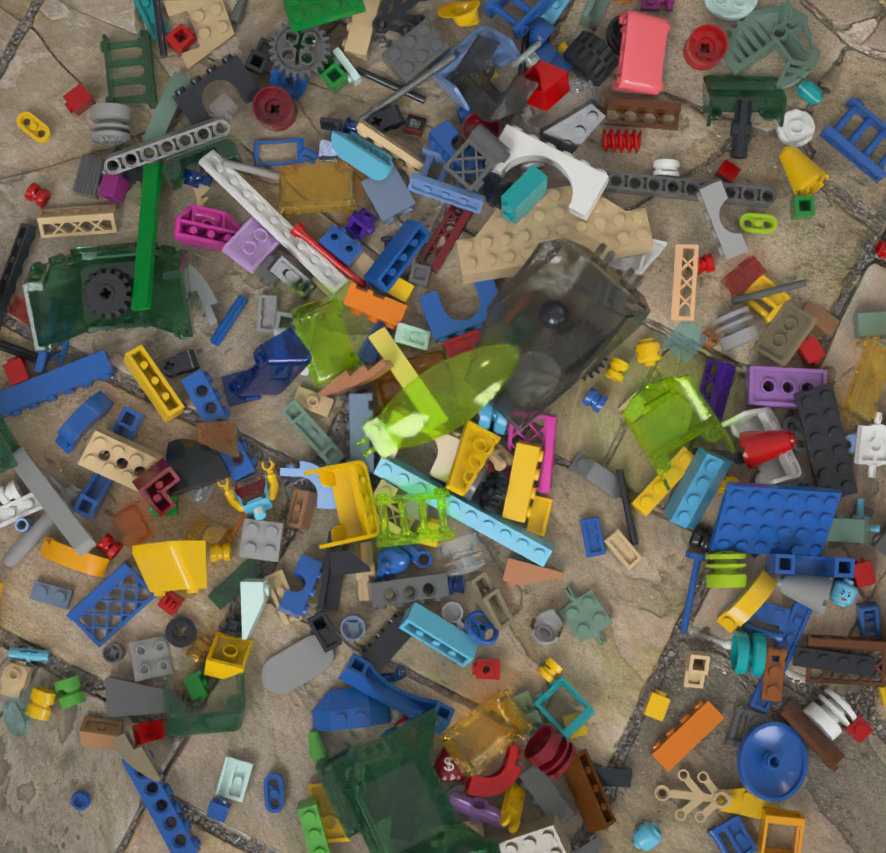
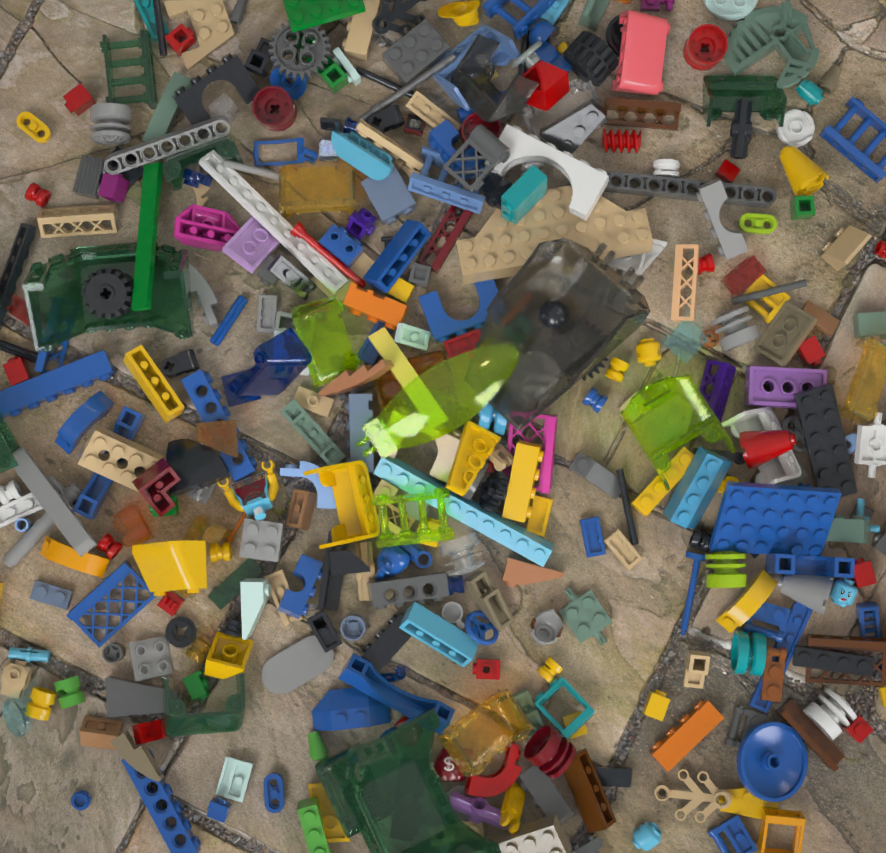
(429, 111): none -> tan plate
(844, 247): none -> tan slope

